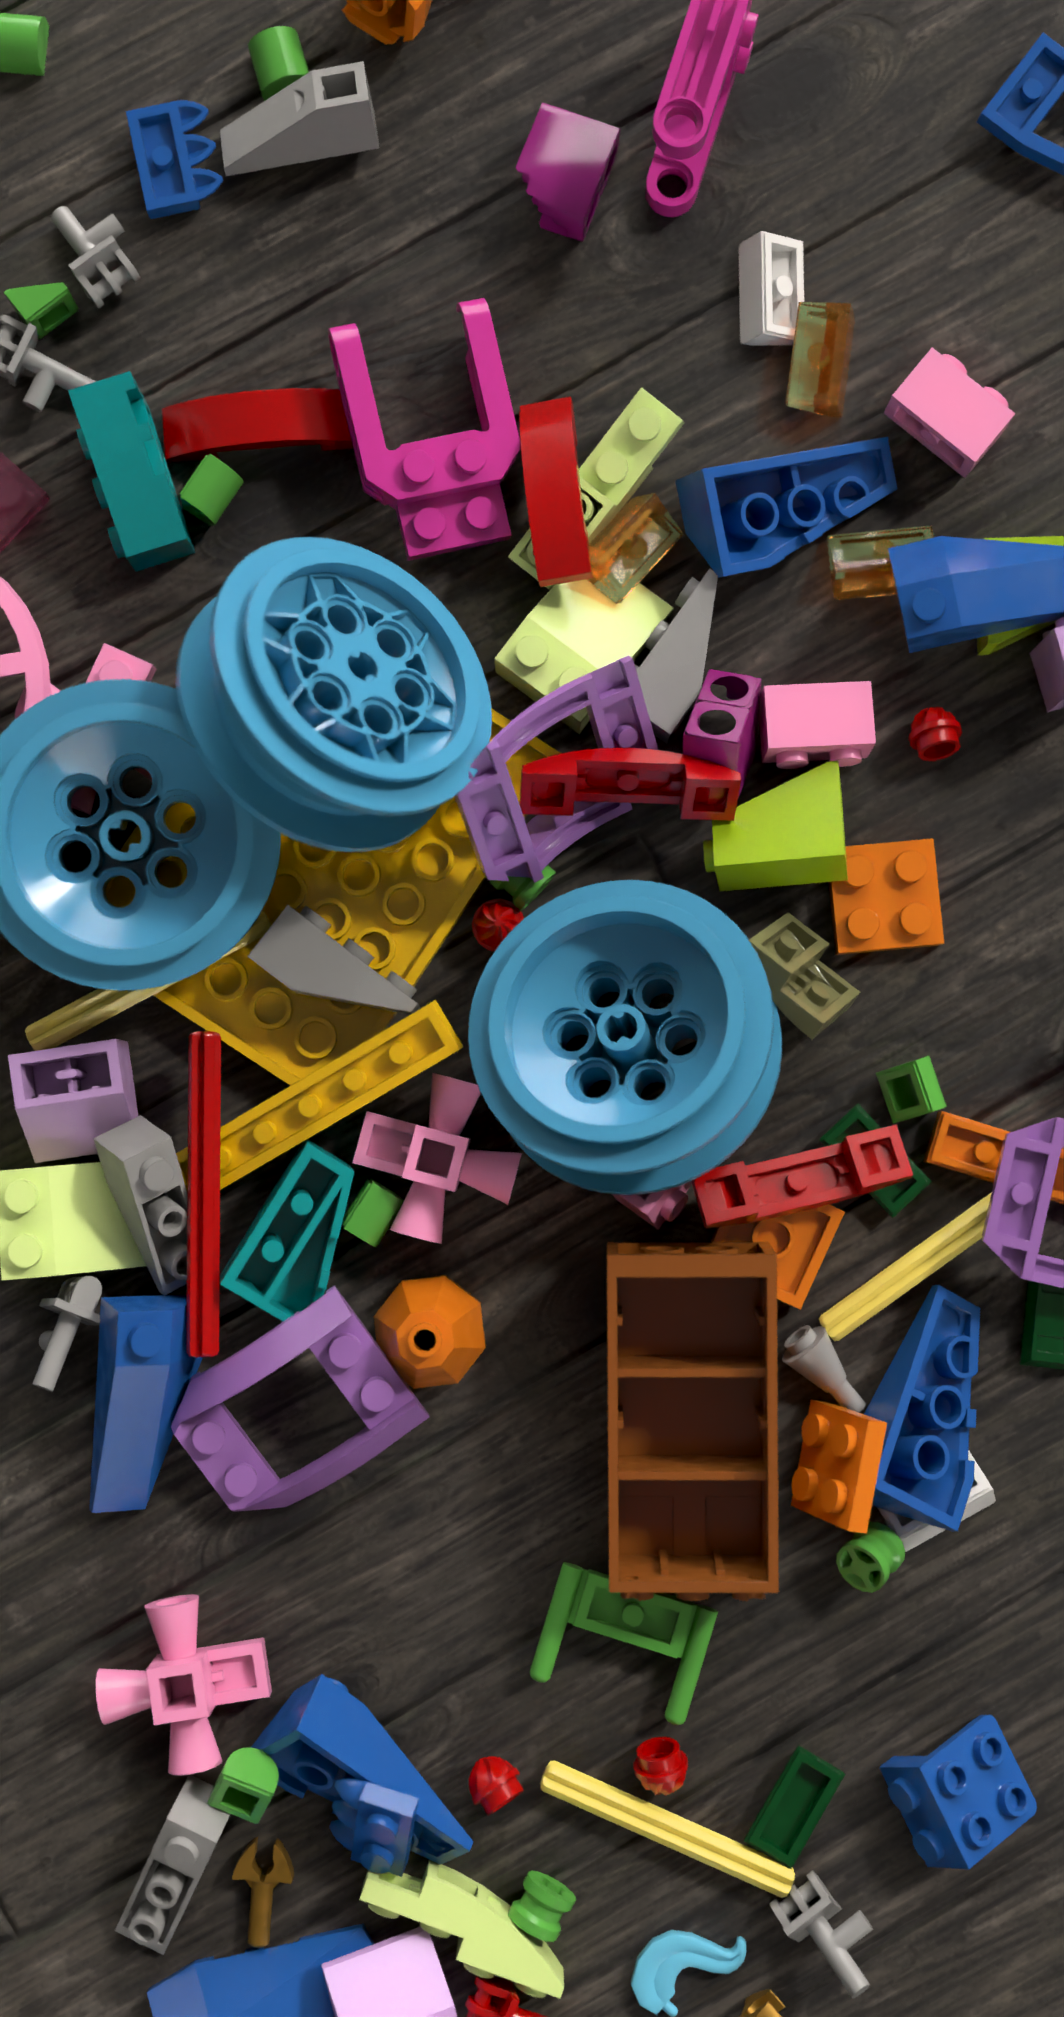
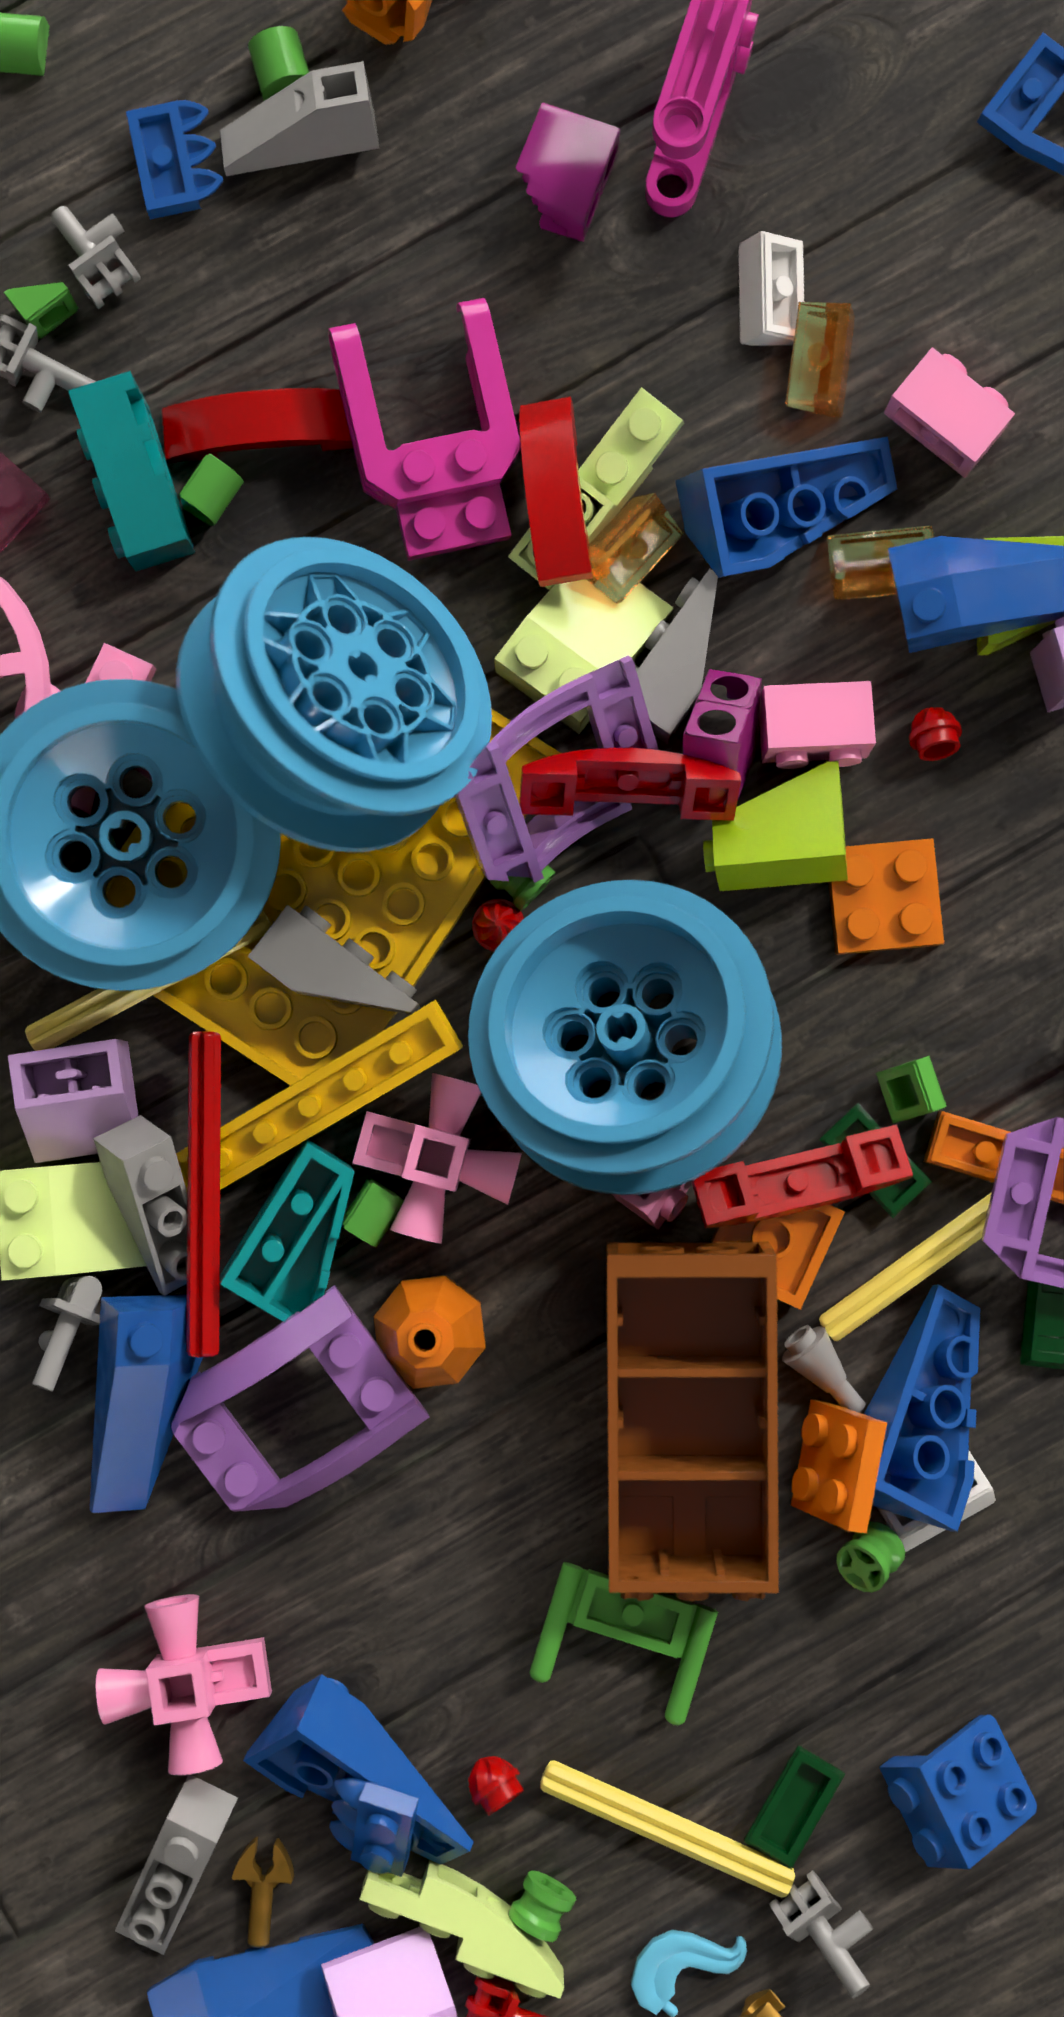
(245, 1784): bright green brick -> none
(660, 1765): red plate -> none
(798, 981): olive slope -> none

